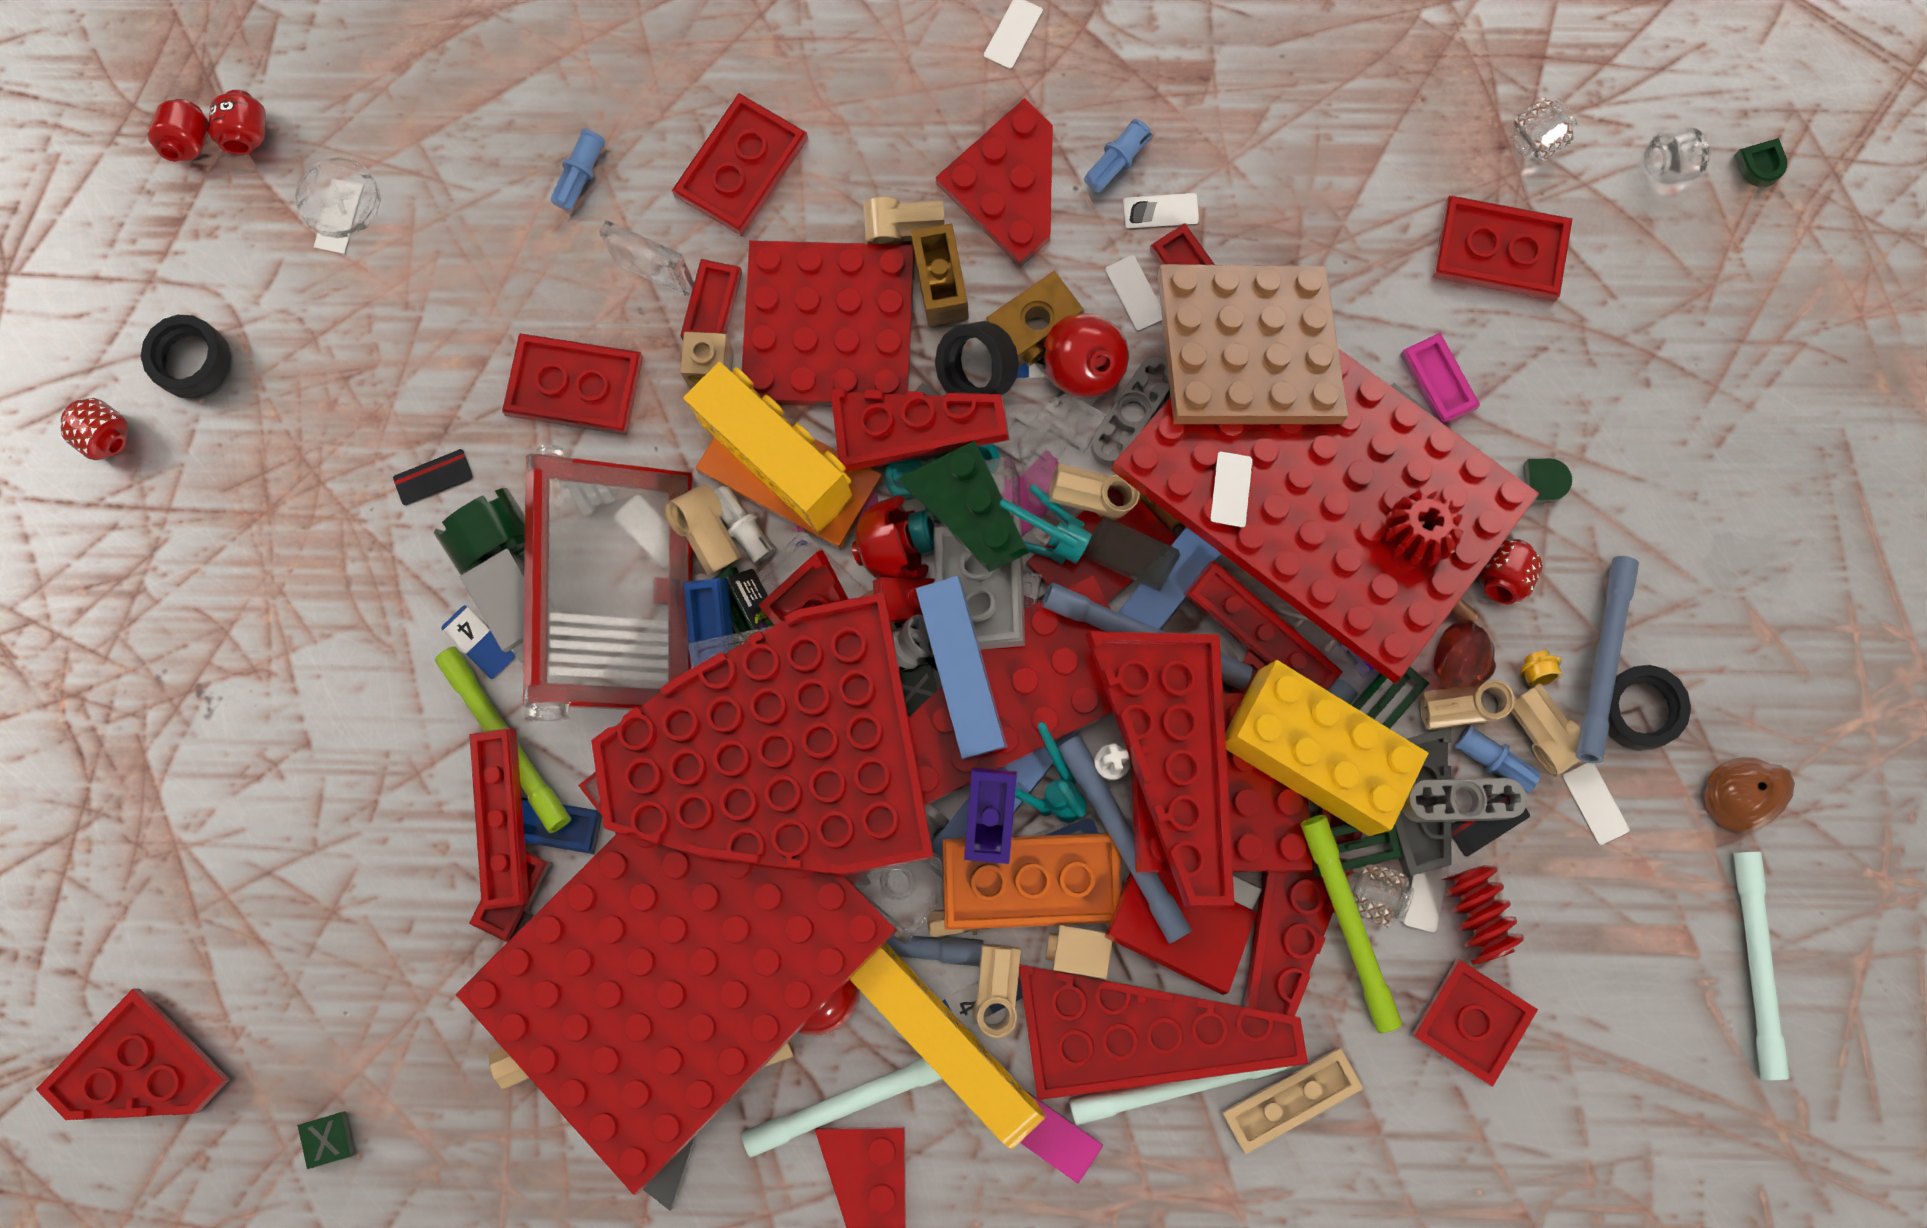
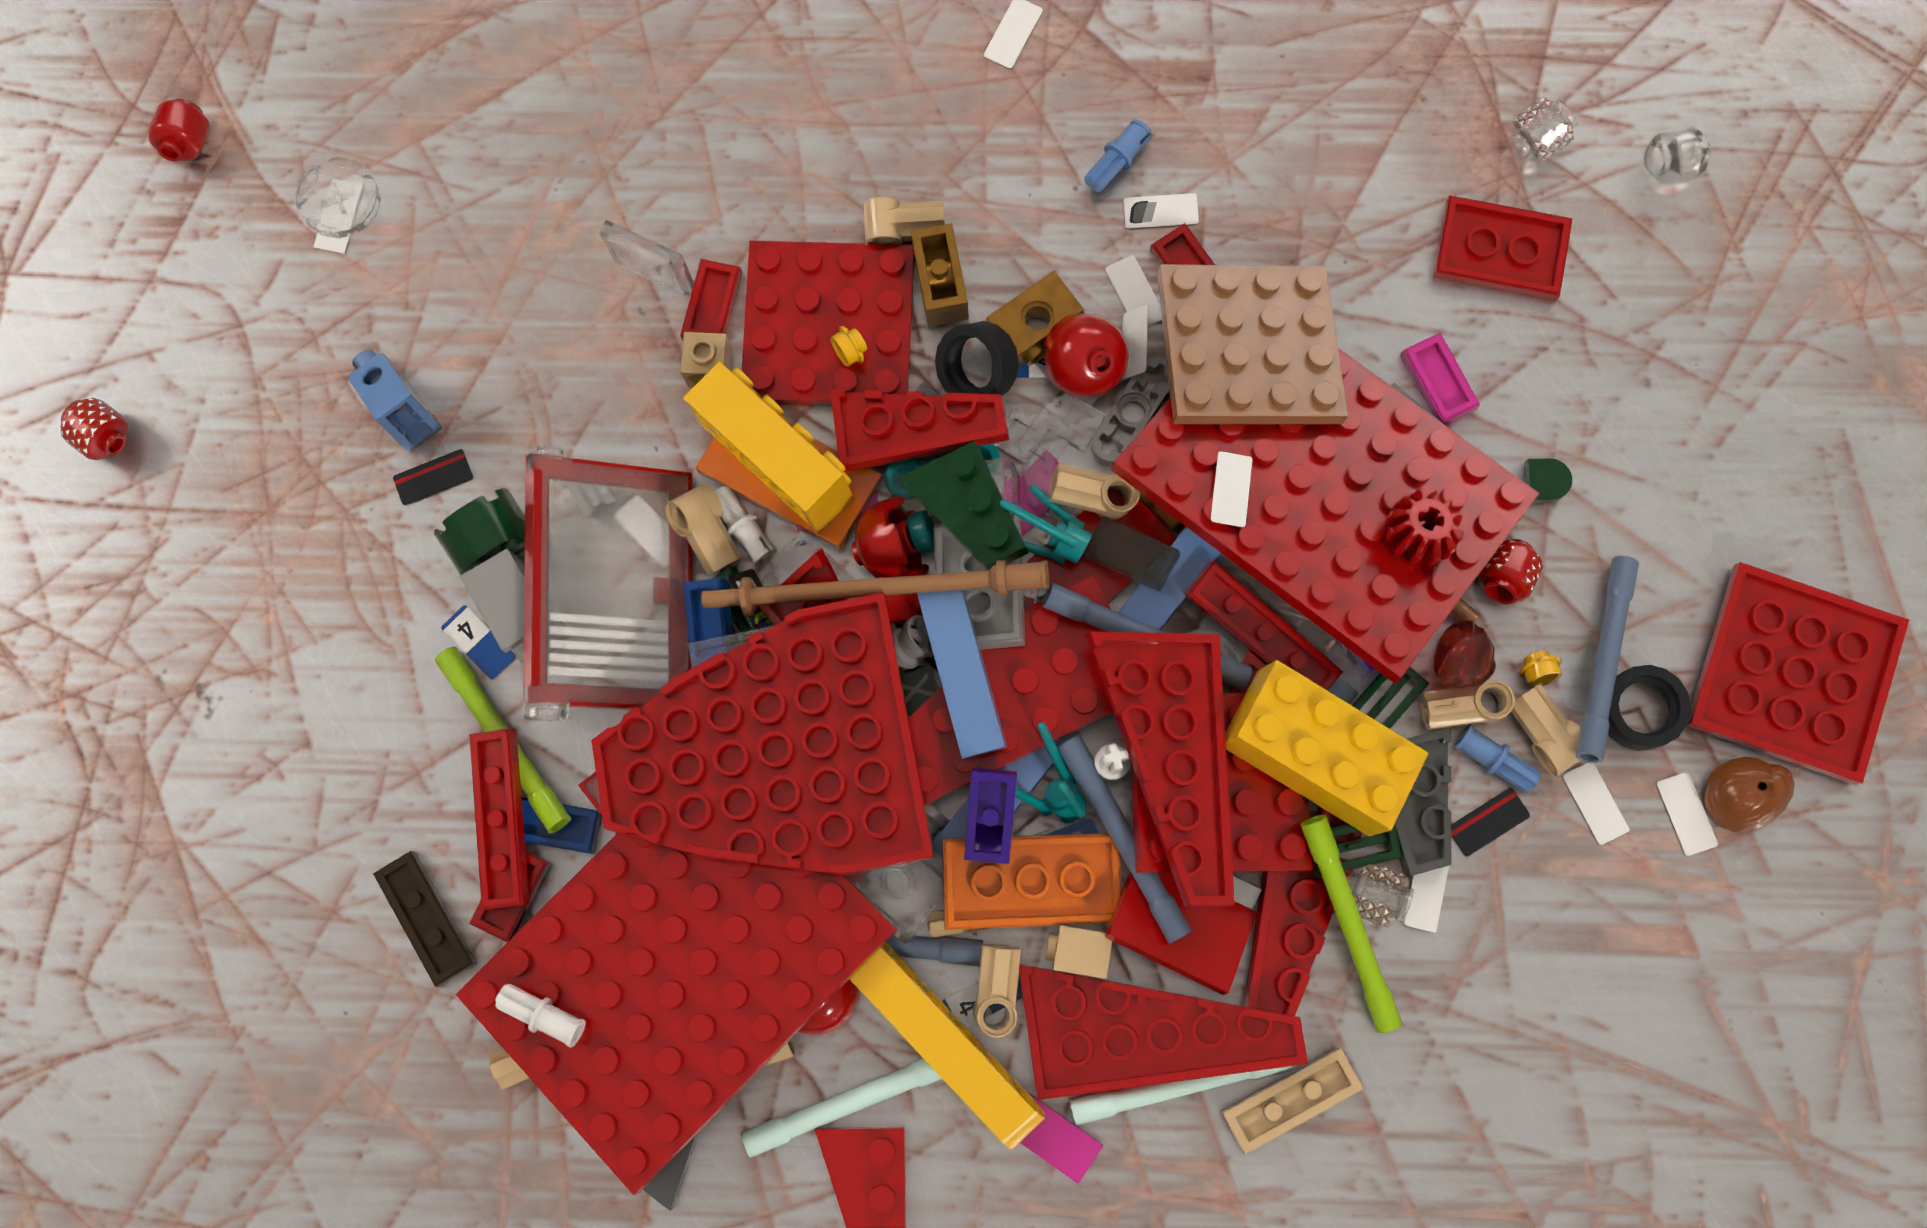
(133, 1068): red plate -> none
(167, 333): black tyre -> none
(237, 122): red head -> none
(326, 1140): dark green tile -> none
(387, 389): none -> medium blue torso
(425, 918): none -> dark brown tile
(540, 1014): none -> white axle
(572, 384): red tile -> none
(577, 169): medium blue axle -> none
(740, 164): red tile -> none
(849, 346): none -> yellow plate
(1000, 578): none -> medium nougat bar
(1007, 182): red plate -> none
(1135, 332): none -> white sticker
(1474, 1022): red plate -> none
(1479, 791): light grey beam -> none
(1484, 913): red piece -> none
(1687, 814): none -> white sticker
(1762, 163): dark green tile -> none
(1769, 1039): light aqua piece -> none
(1798, 673): none -> red plate

